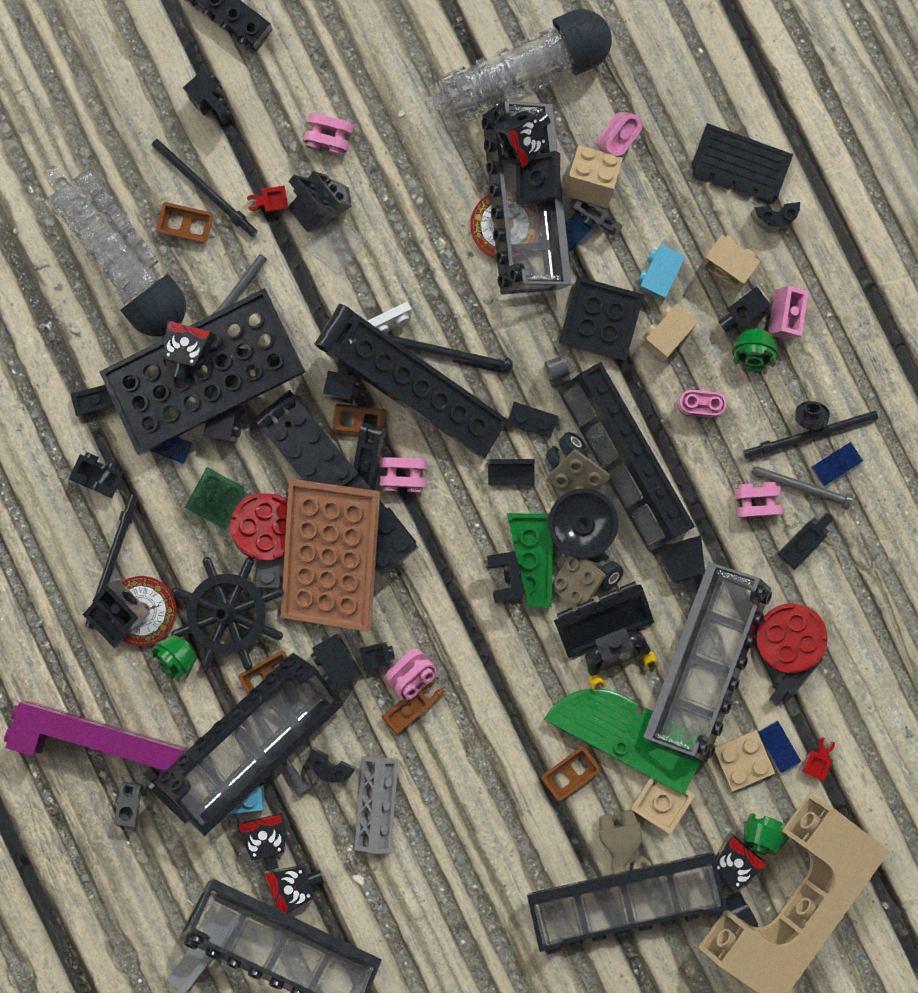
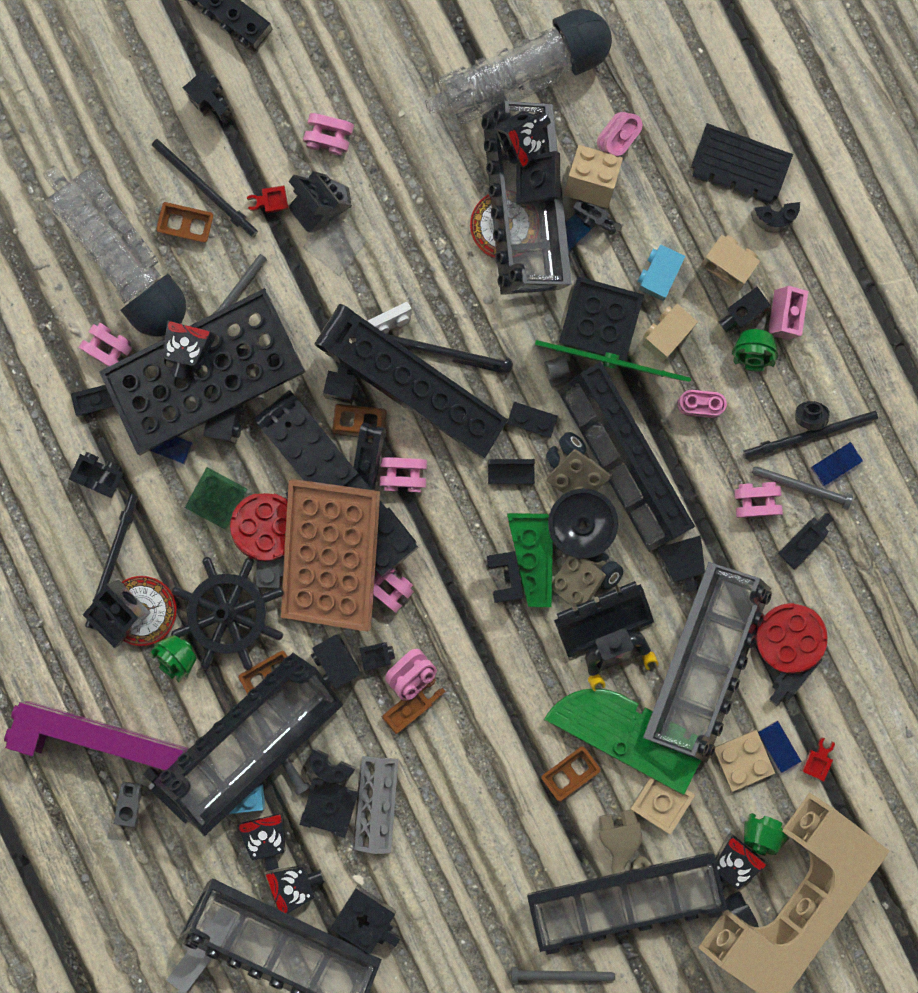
(100, 334): none -> bright pink brick
(329, 807): none -> black panel
(366, 934): none -> black hinge
(402, 587): none -> bright pink brick
(560, 975): none -> dark grey bar
(611, 361): none -> green door

